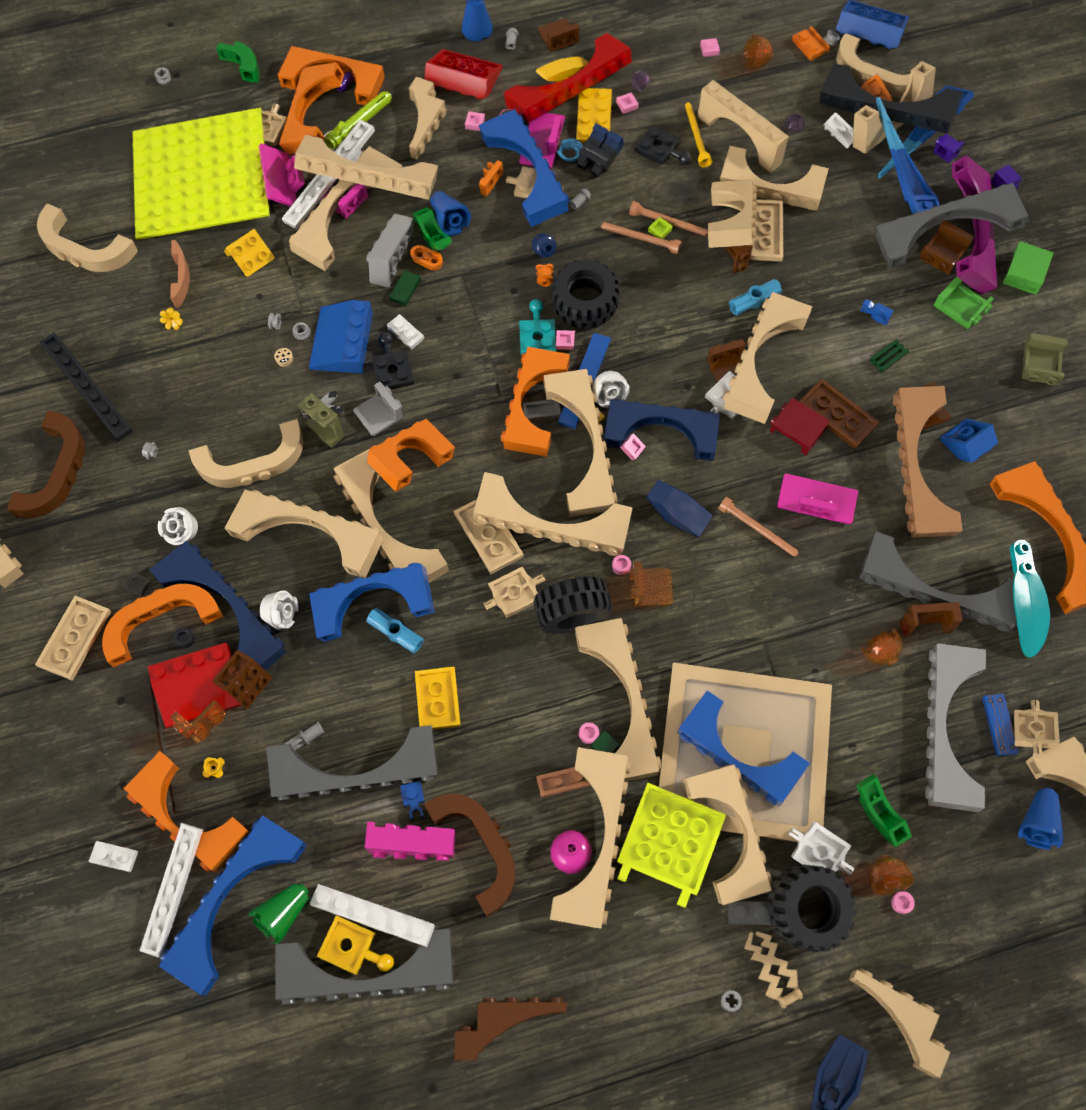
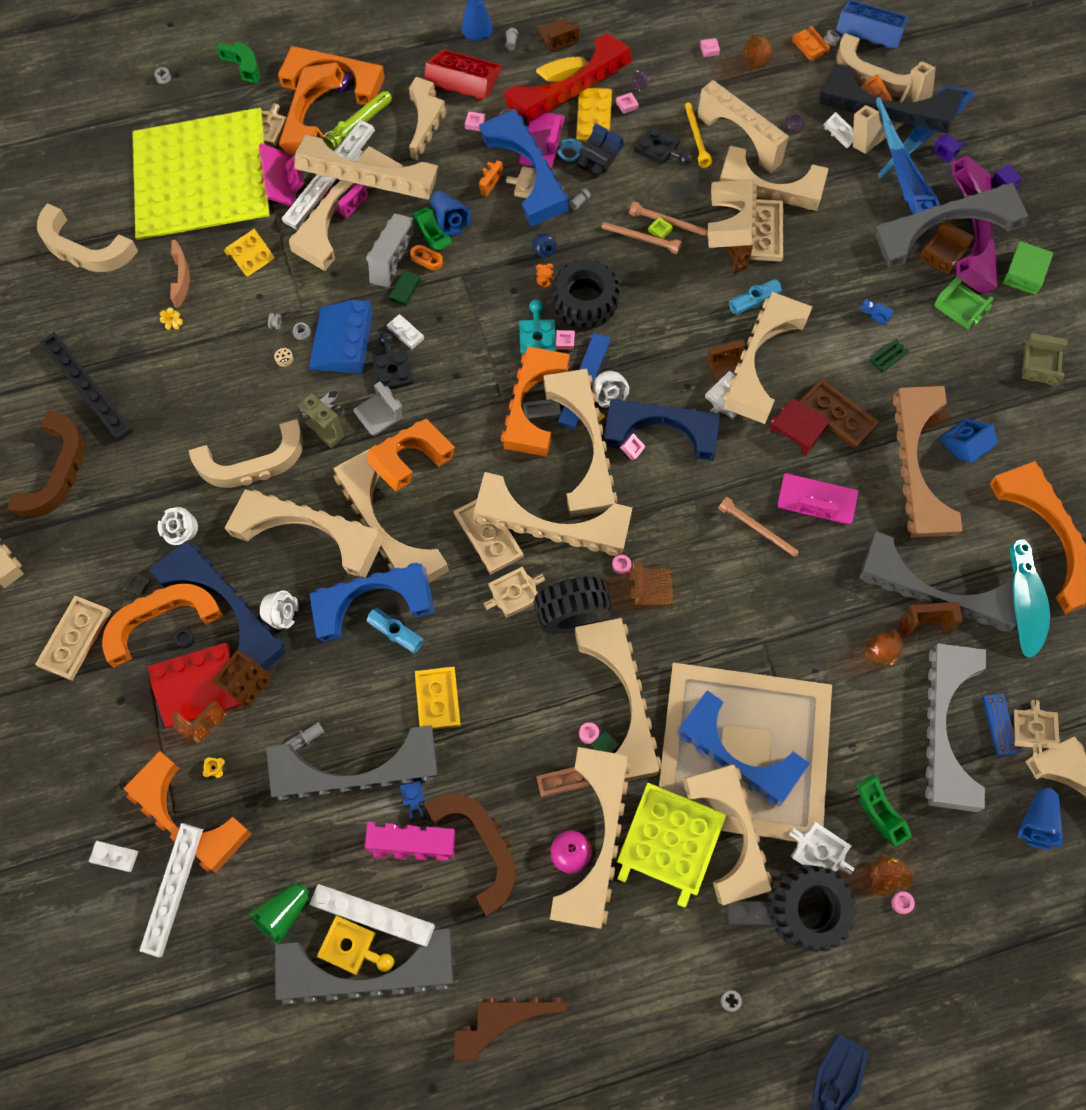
(149, 450): light grey plate -> none
(191, 954): blue arch -> none
(678, 508): dark blue piece -> none
(769, 960): tan piece -> none
(913, 1020): tan arch -> none

